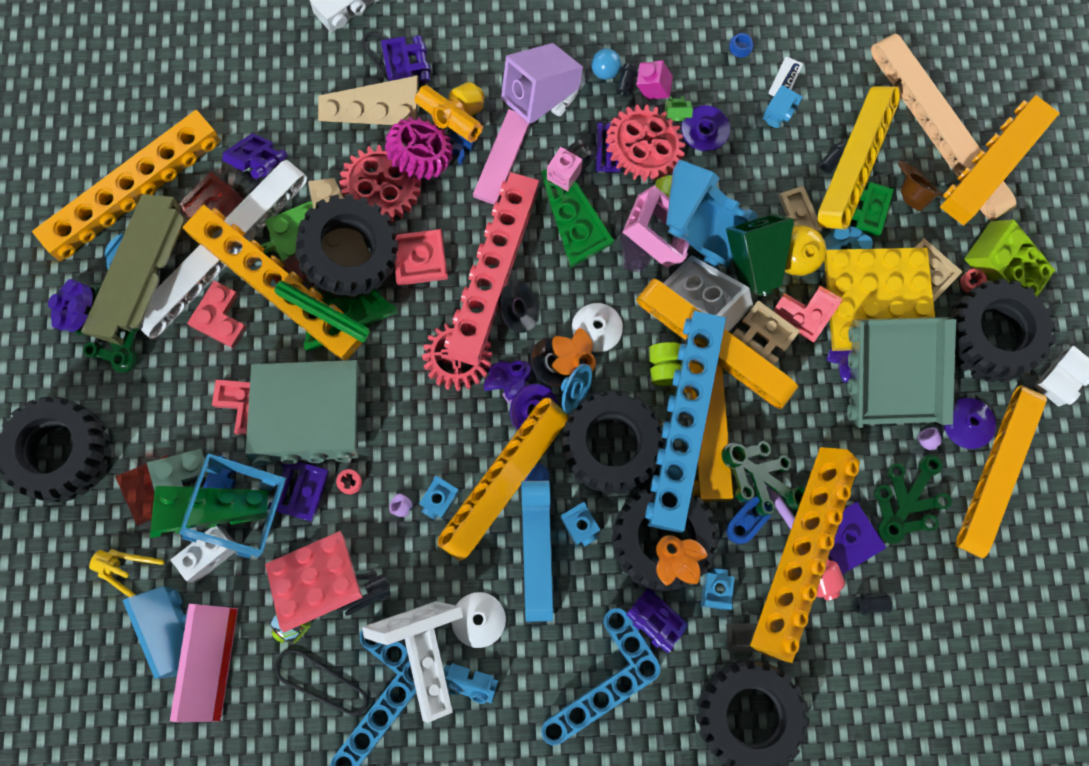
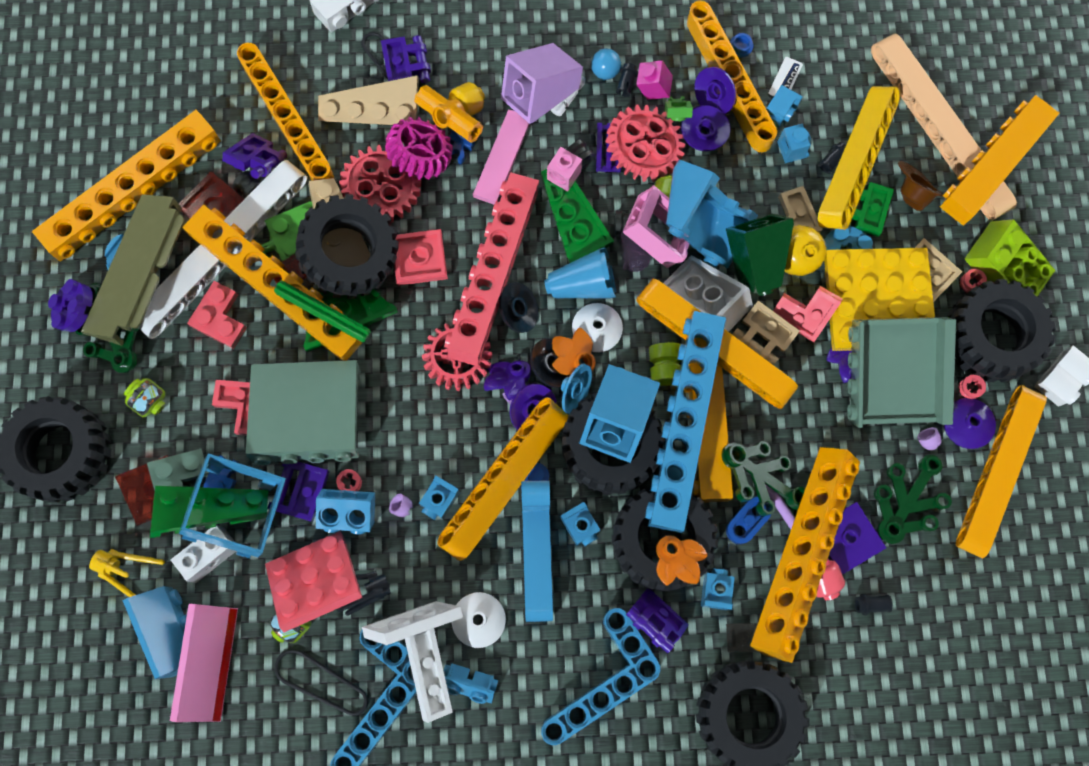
(145, 397): none -> head
(282, 105): none -> light orange beam
(345, 503): none -> dark azure brick
(583, 278): none -> dark azure cone
(619, 413): none -> dark azure slope
(715, 89): none -> dark purple dish
(731, 64): none -> light orange beam
(798, 141): none -> dark azure brick
(979, 381): none -> coral bush

